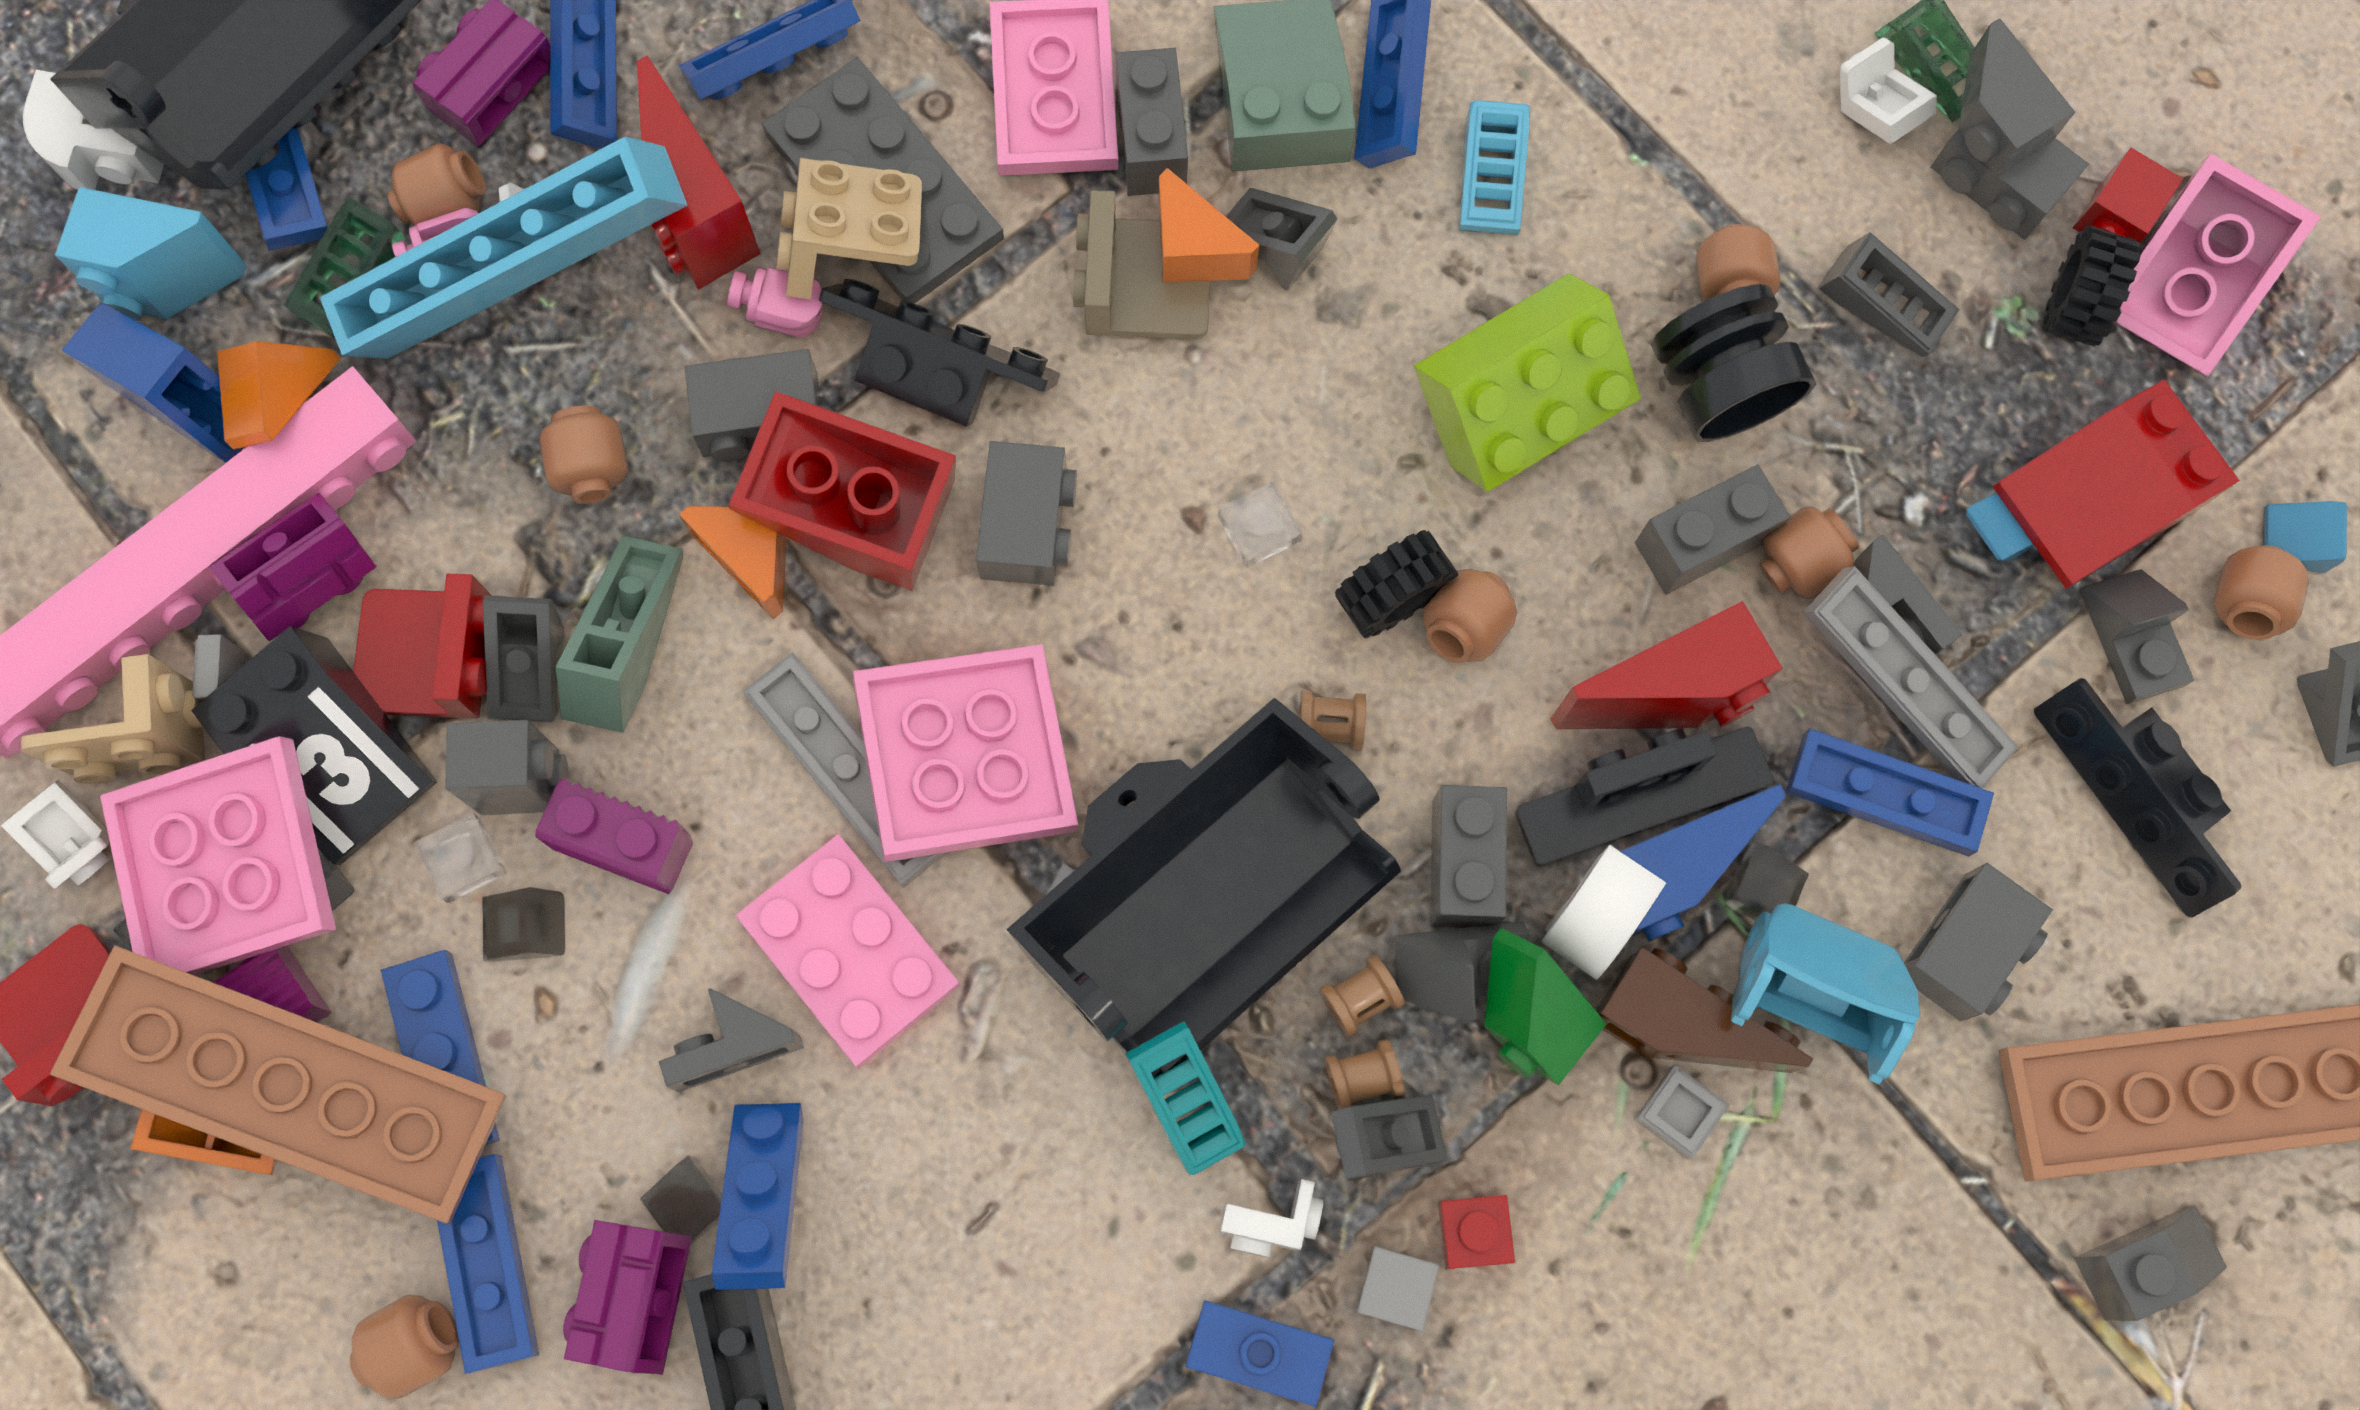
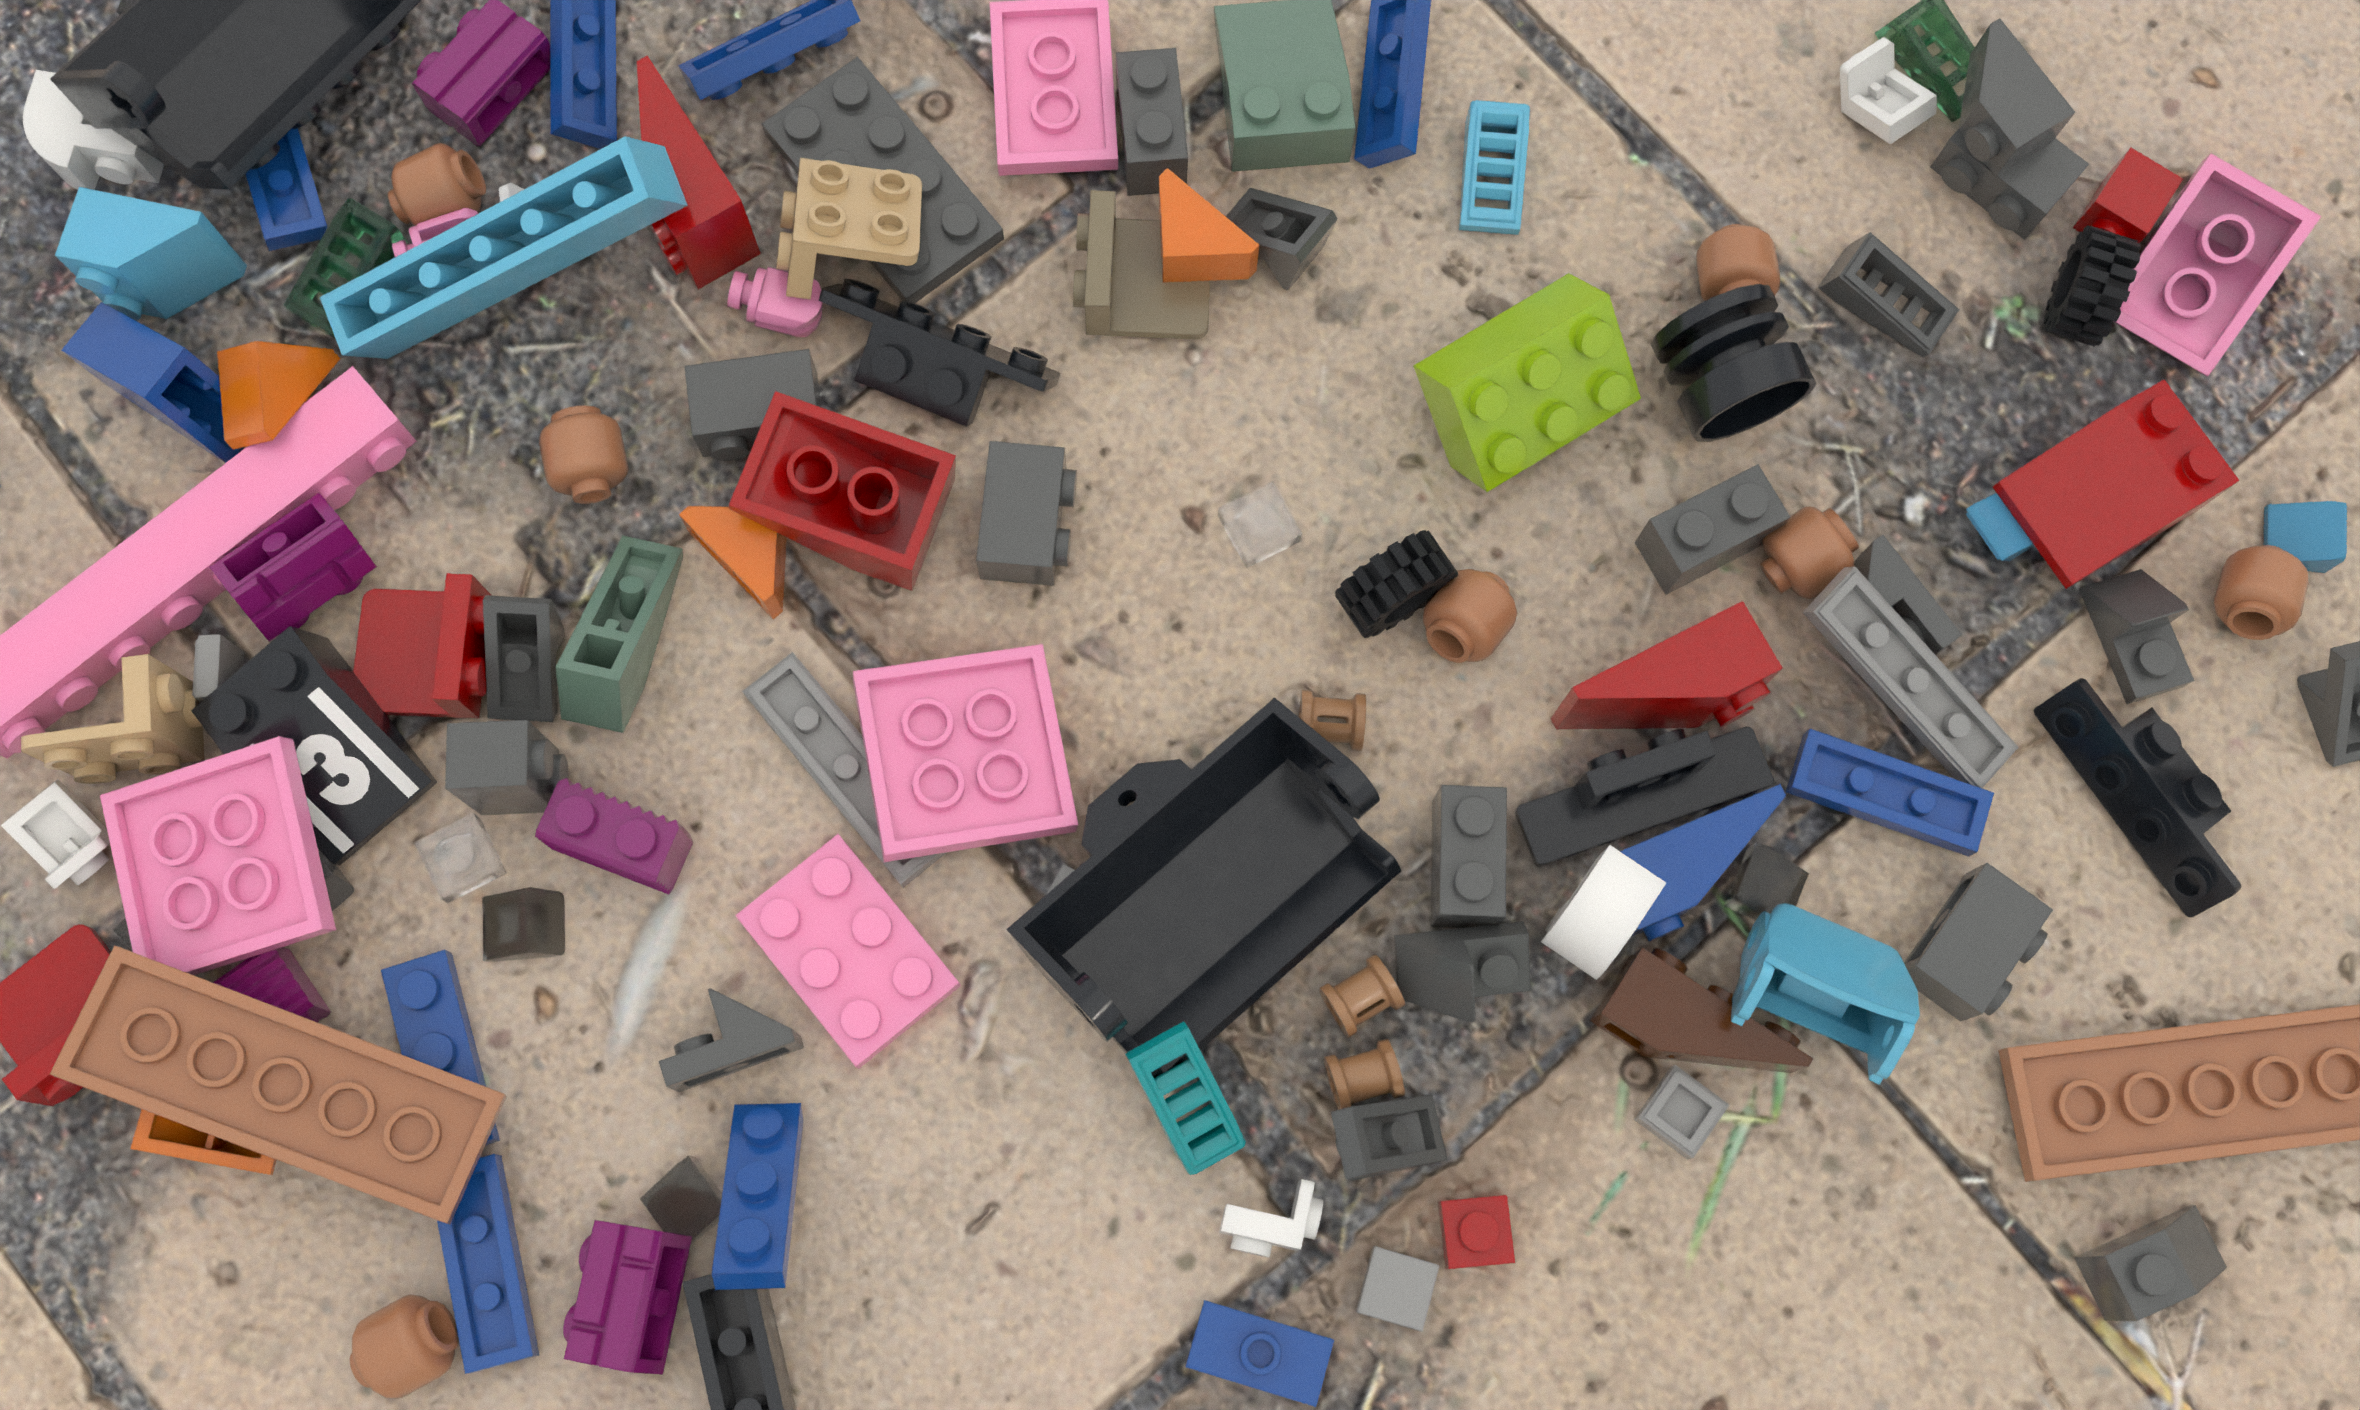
(1536, 1010): green slope -> none

